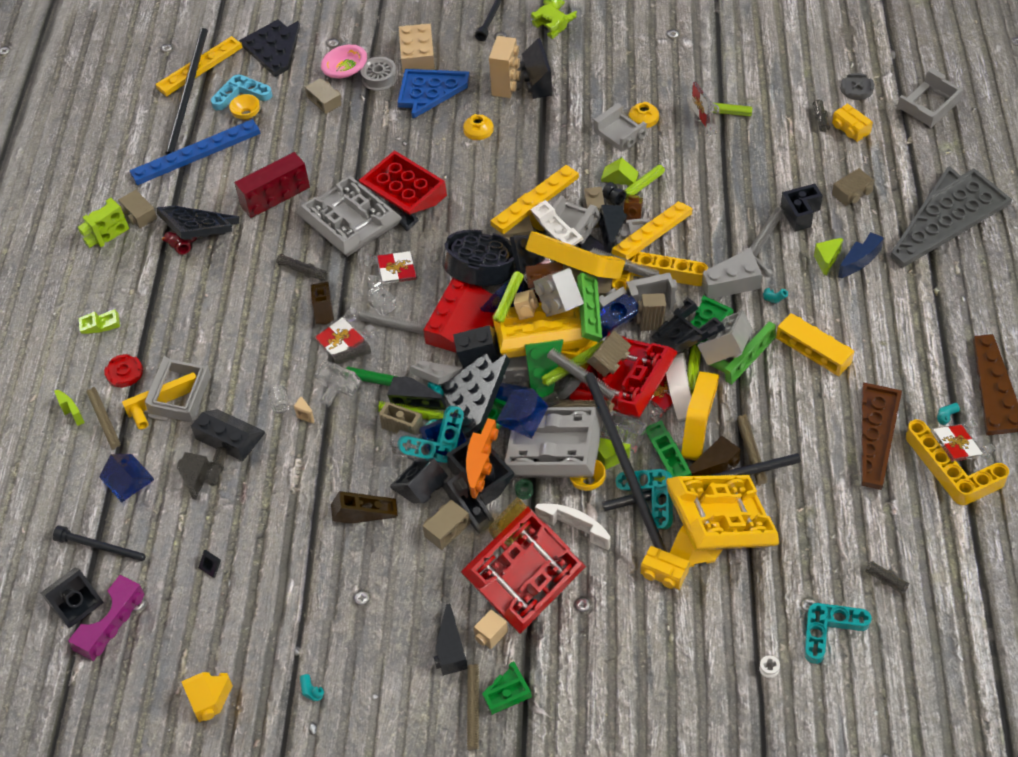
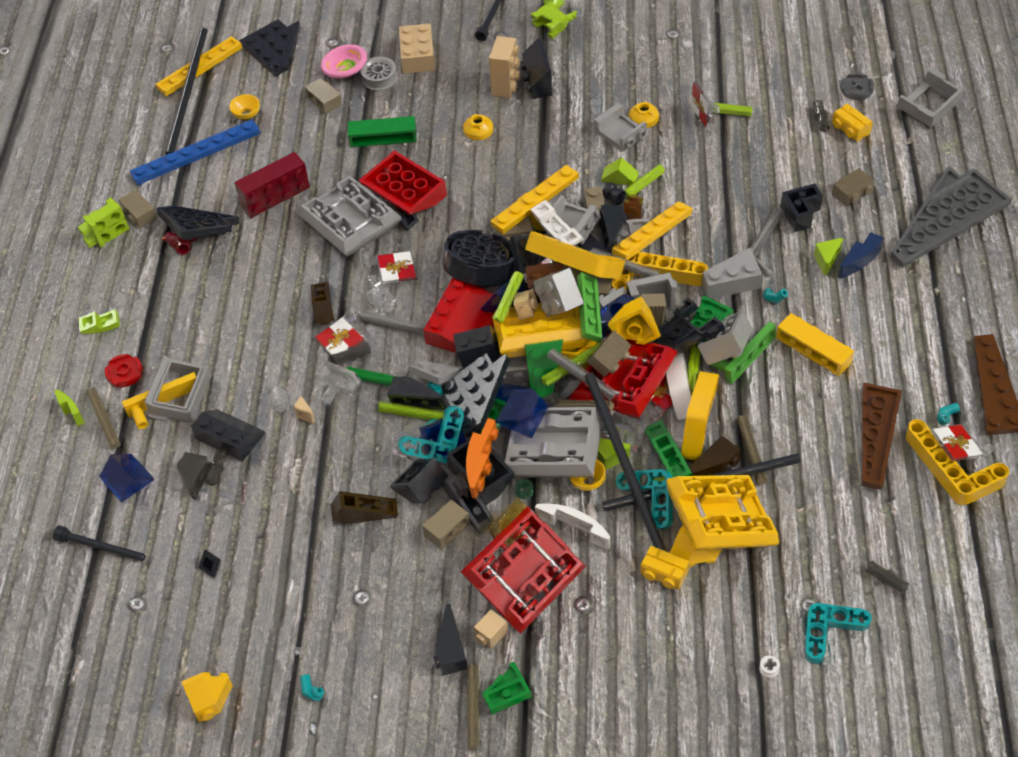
(72, 597): black slope -> none
(91, 639): magenta arch -> none
(239, 84): medium azure beam -> none
(308, 270): clear smoke pin -> none
(382, 131): none -> green brick
(400, 418): dark tan brick -> none
(429, 88): blue wing -> none
(635, 322): none -> yellow slope

